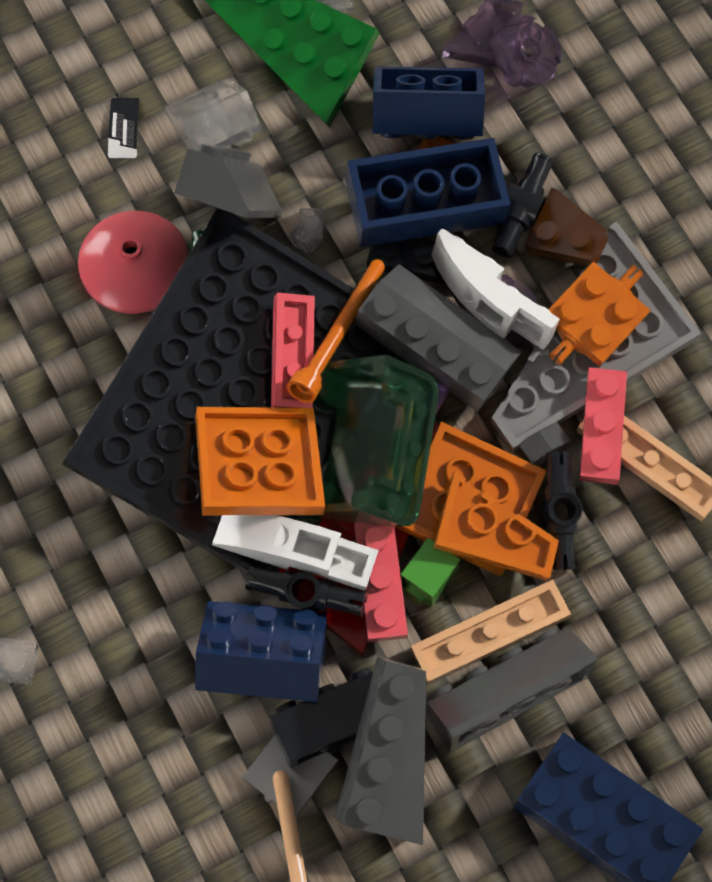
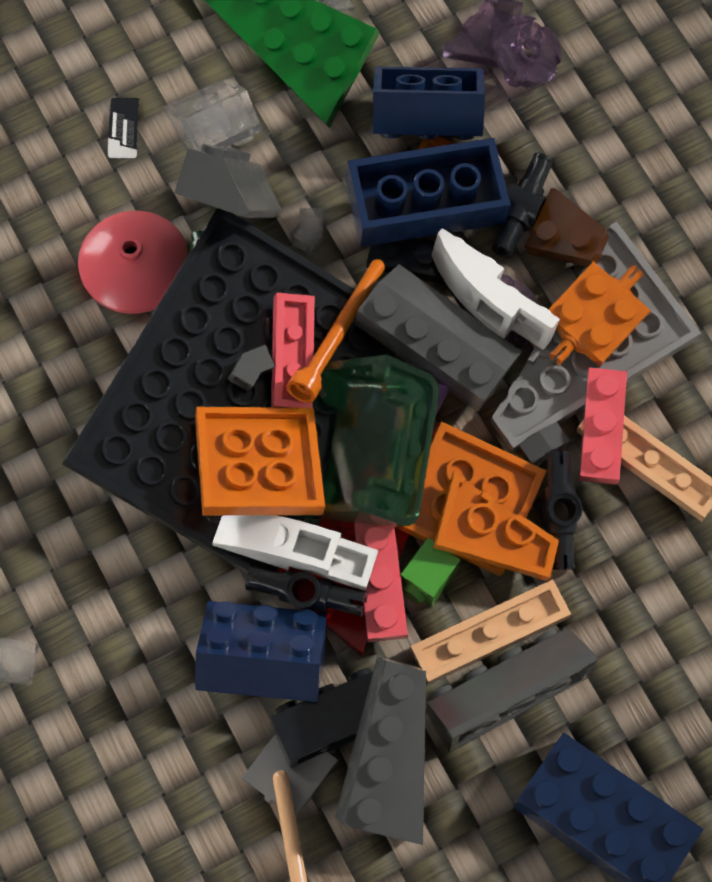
(250, 367): none -> dark grey piece

